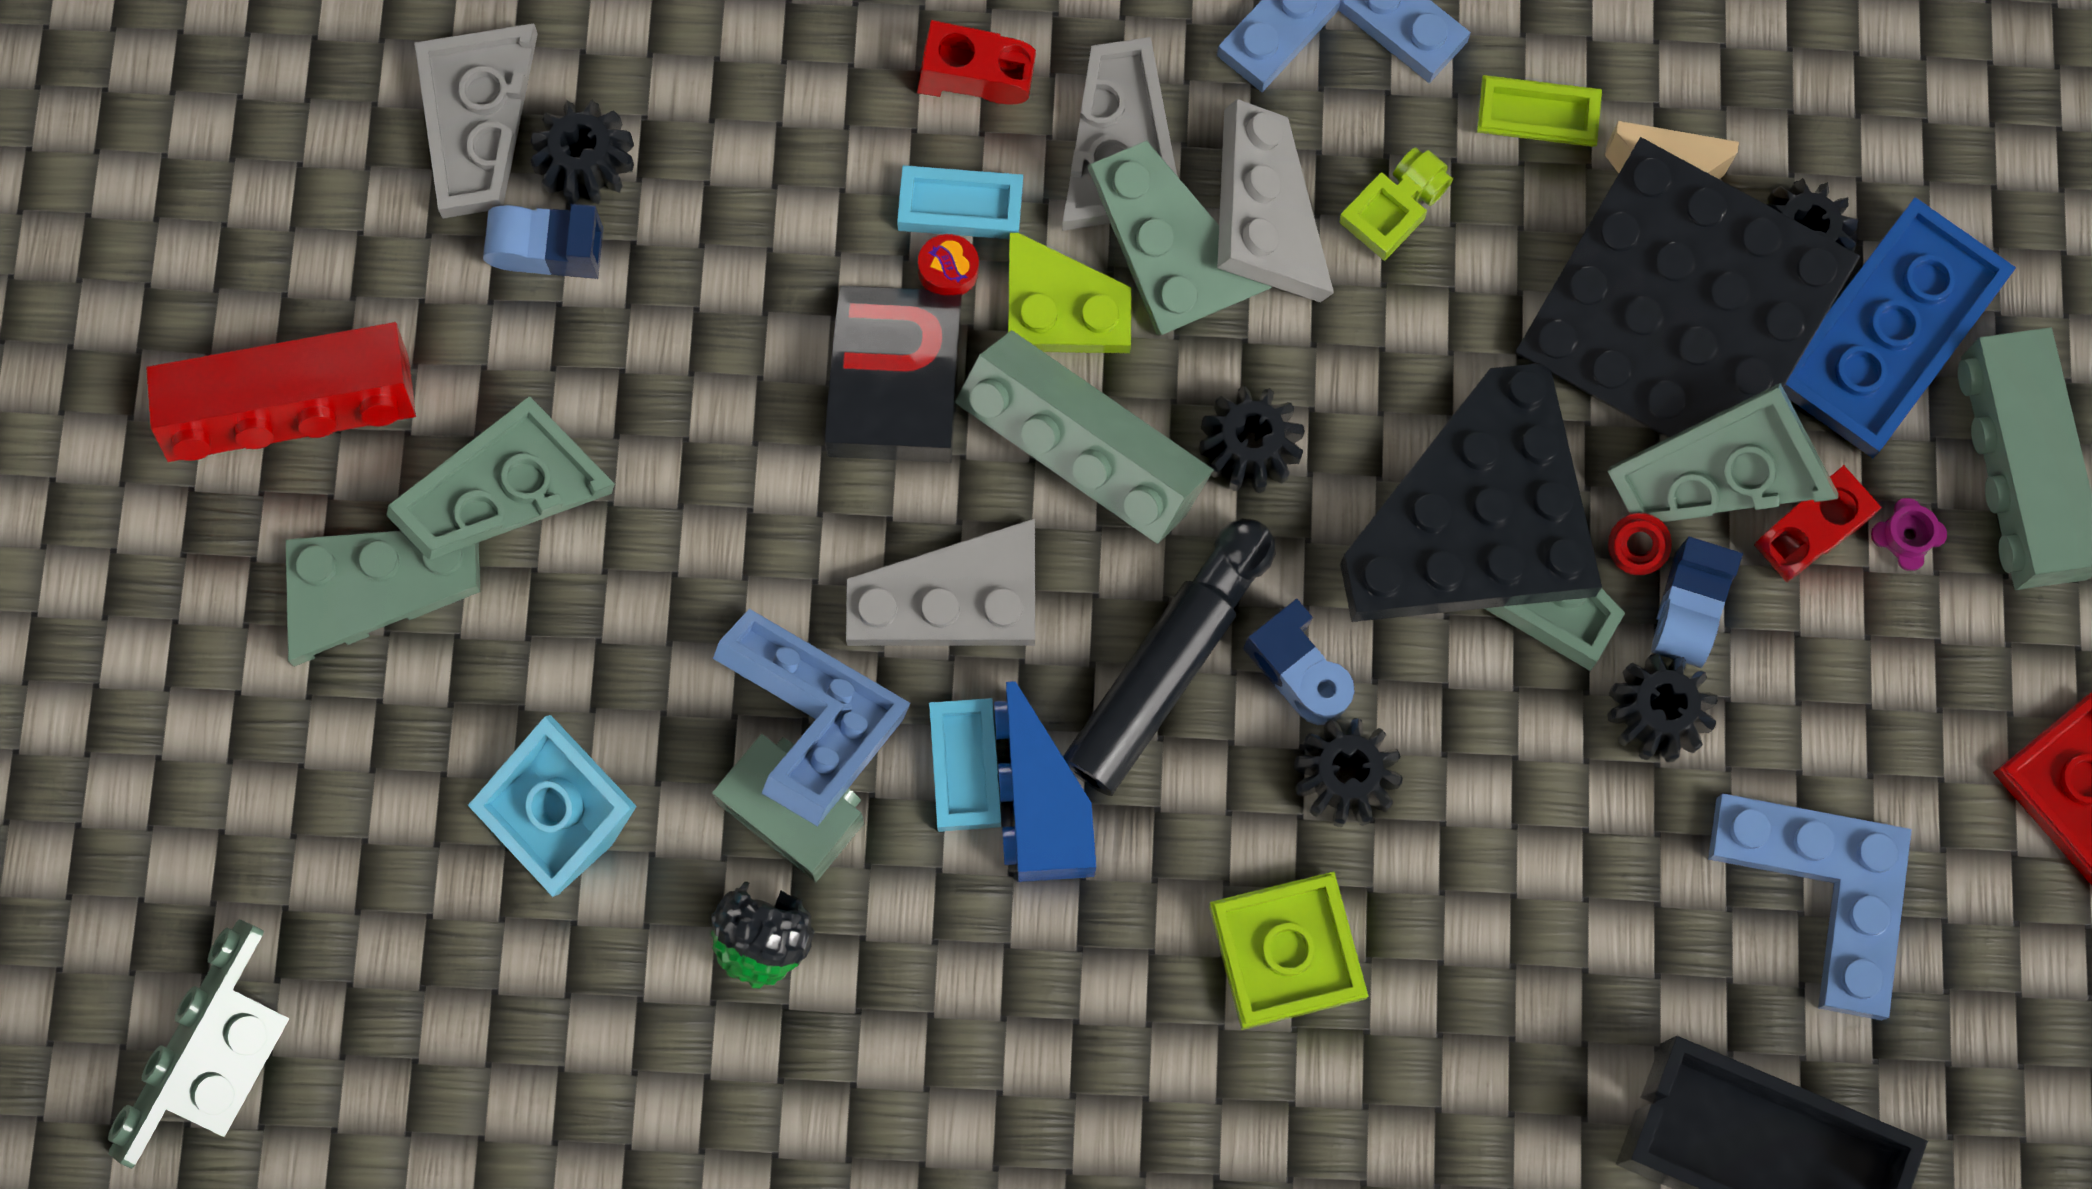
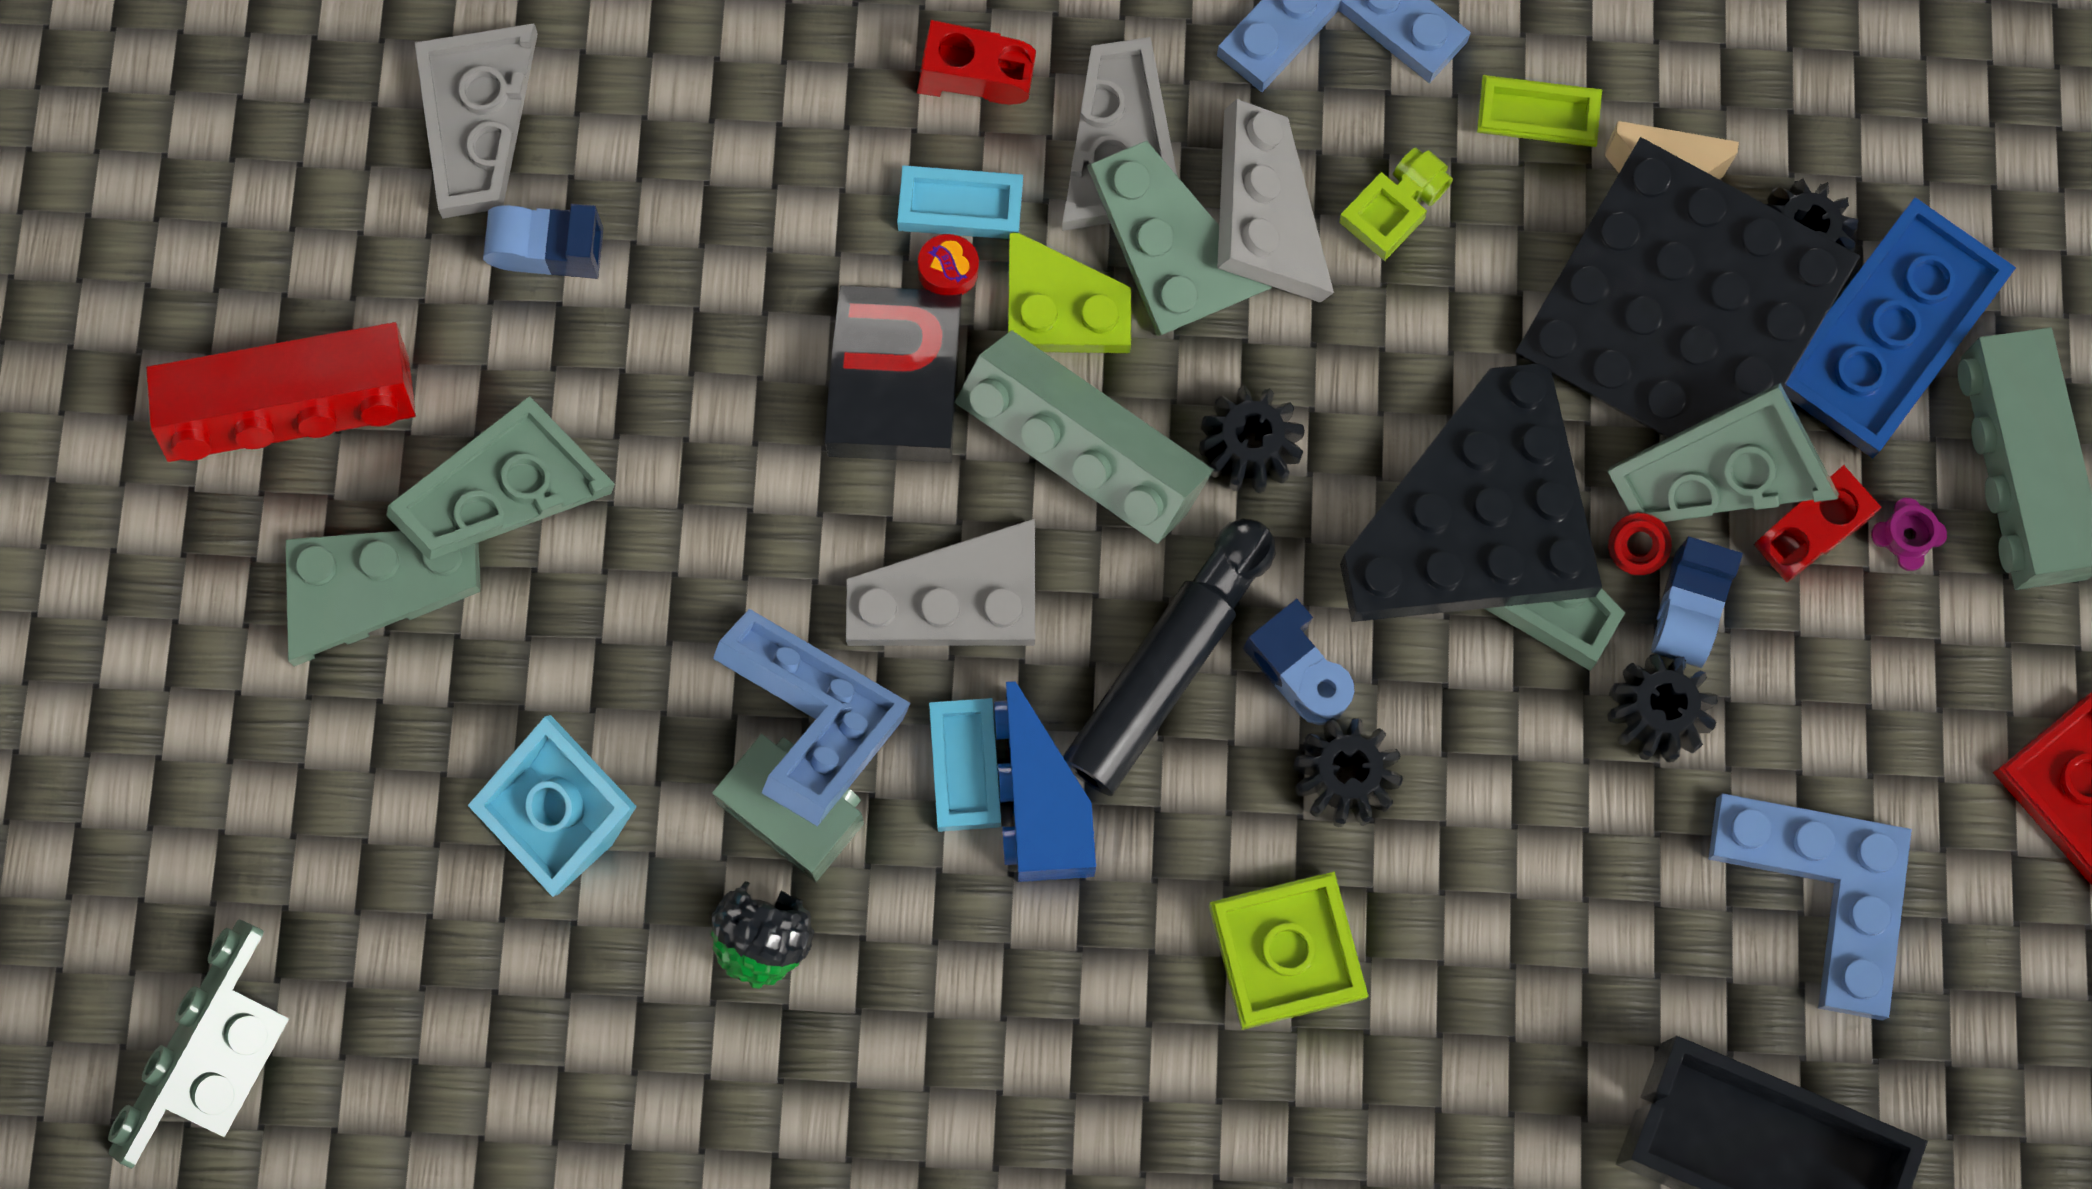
(594, 167): black gear -> none

